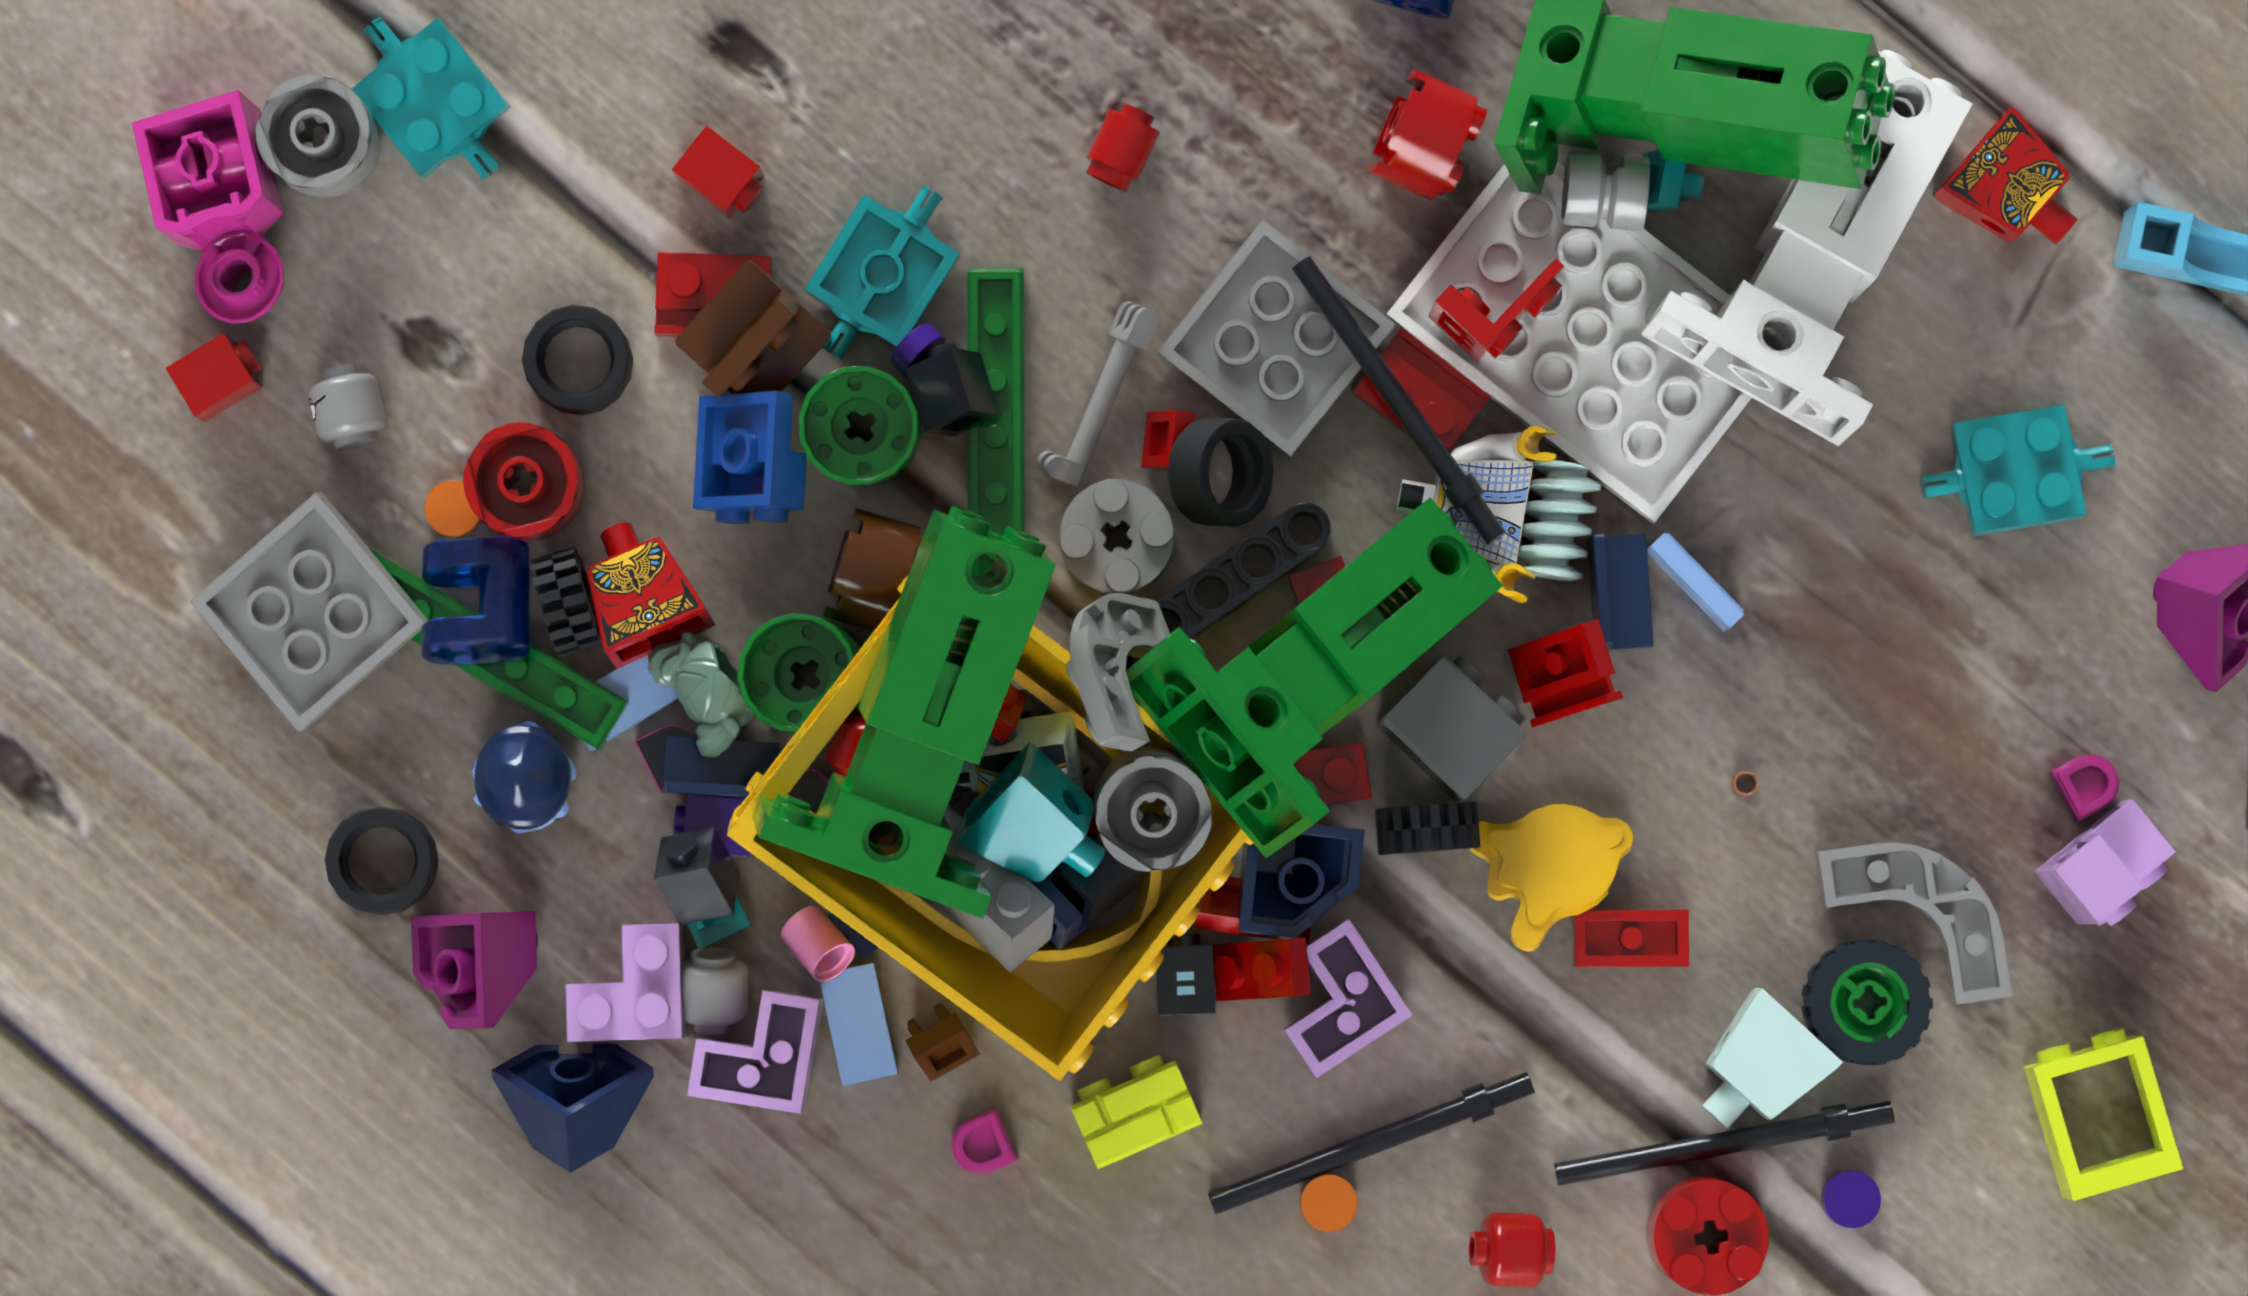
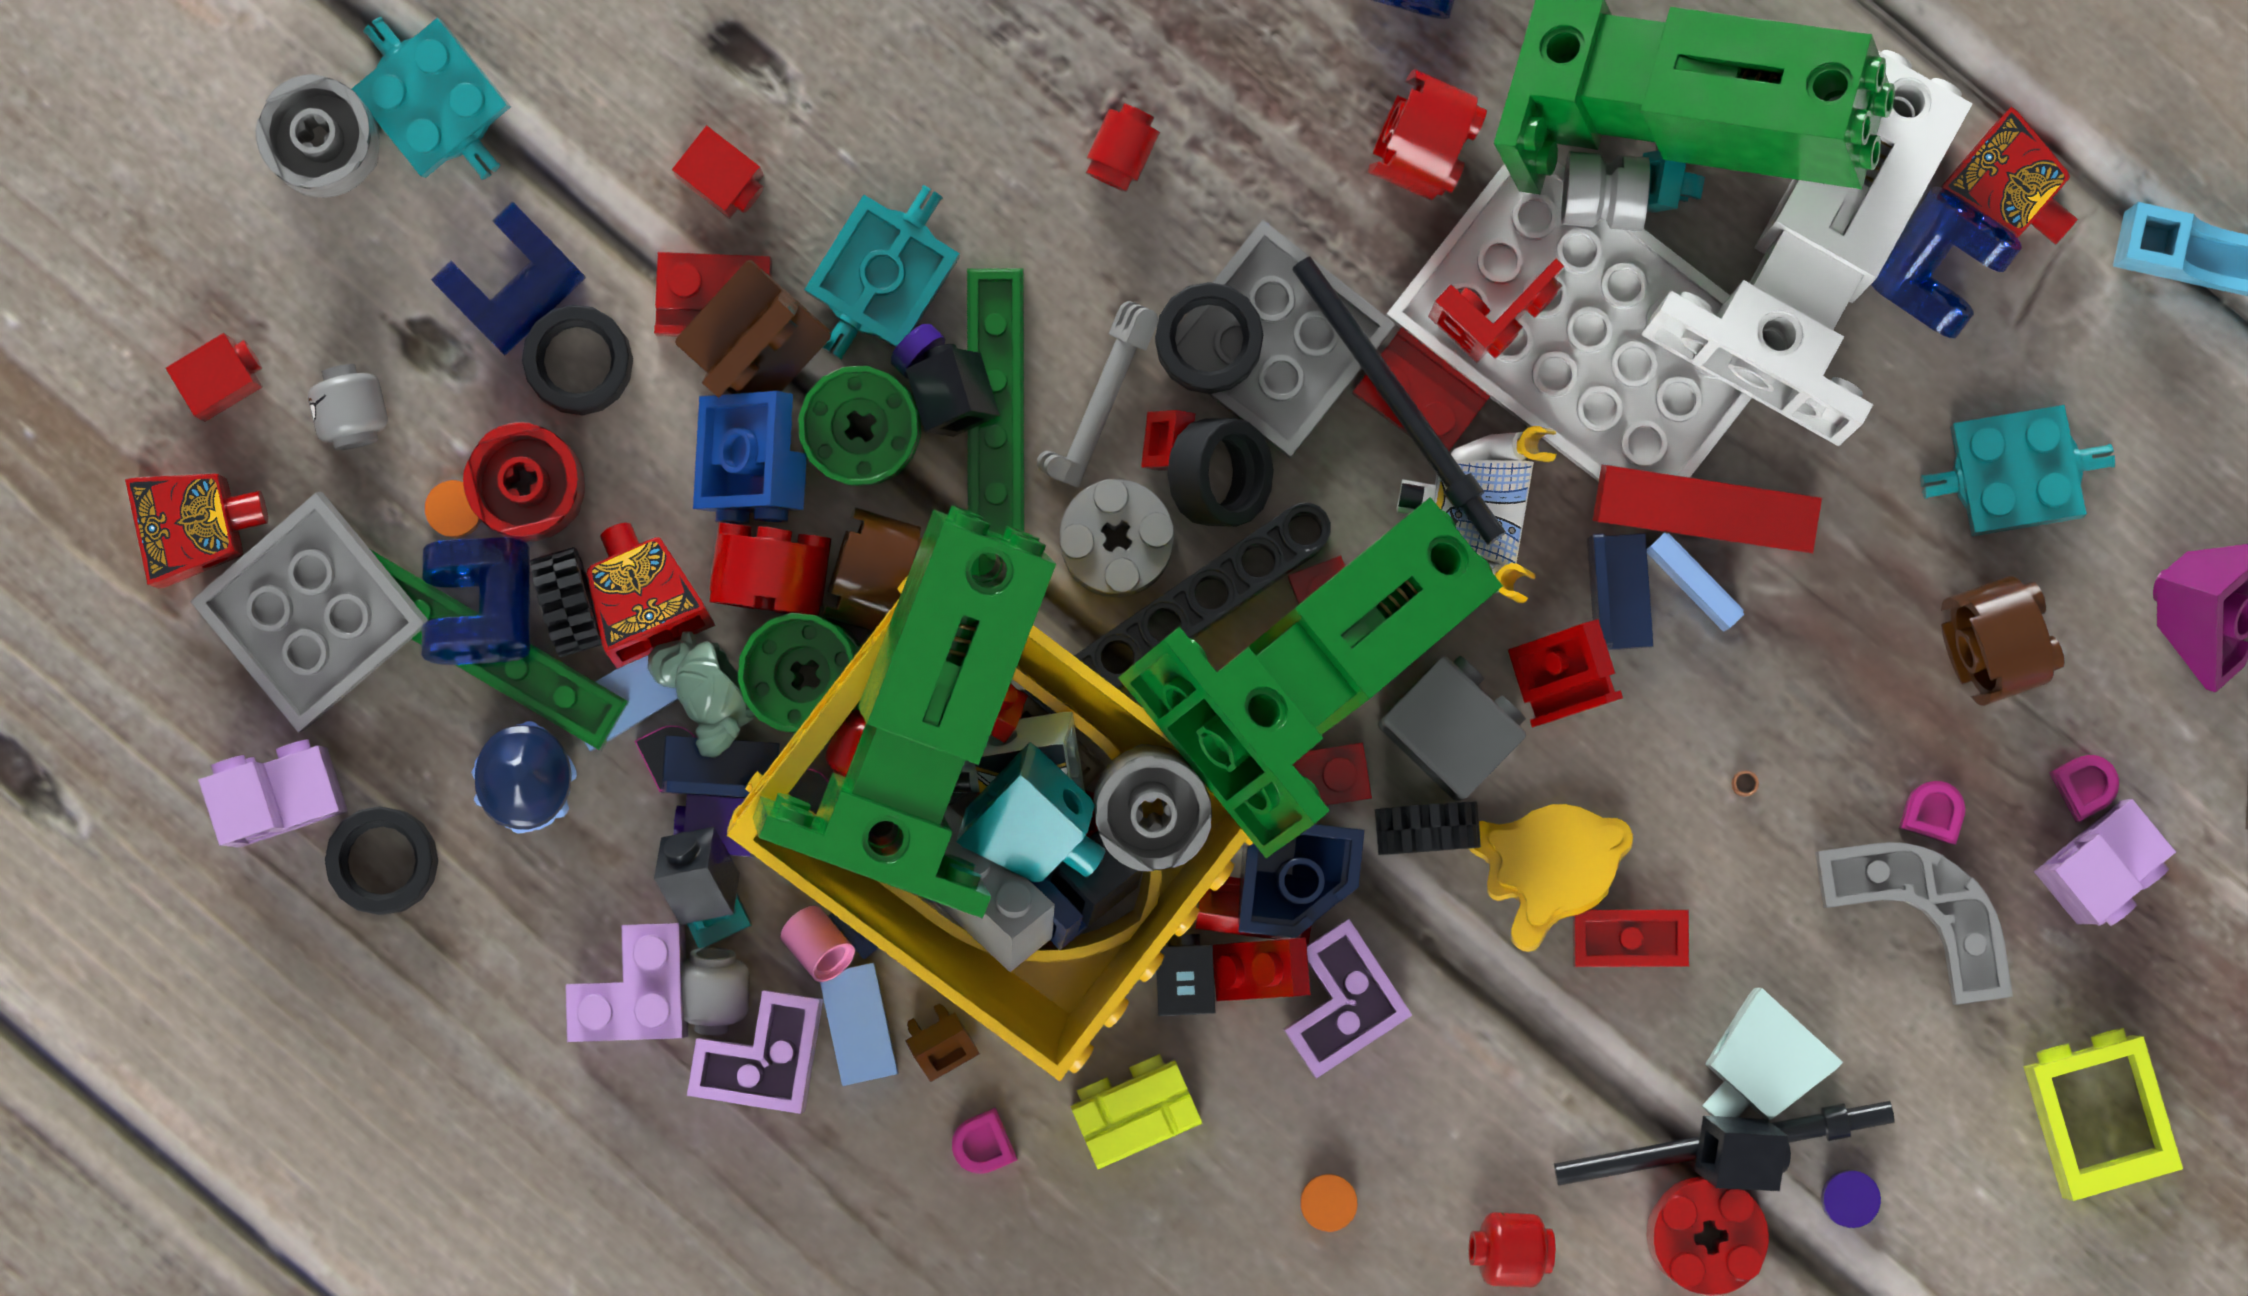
(189, 524): none -> torso
(216, 198): dark pink brick -> none
(267, 799): none -> lavender brick
(474, 962): magenta slope -> none
(527, 296): none -> clear blue connector
(575, 1101): dark blue slope -> none
(769, 569): none -> red brick
(1098, 653): light grey plate -> none
(1215, 295): none -> black tyre
(1476, 1103): black bar -> none
(1557, 519): light aqua piece -> none
(1707, 509): none -> red tile
(1742, 1153): none -> black brick
(1867, 1001): black wheel -> none
(1928, 237): none -> clear blue connector
(1934, 812): none -> dark pink tile
(2001, 639): none -> reddish brown brick

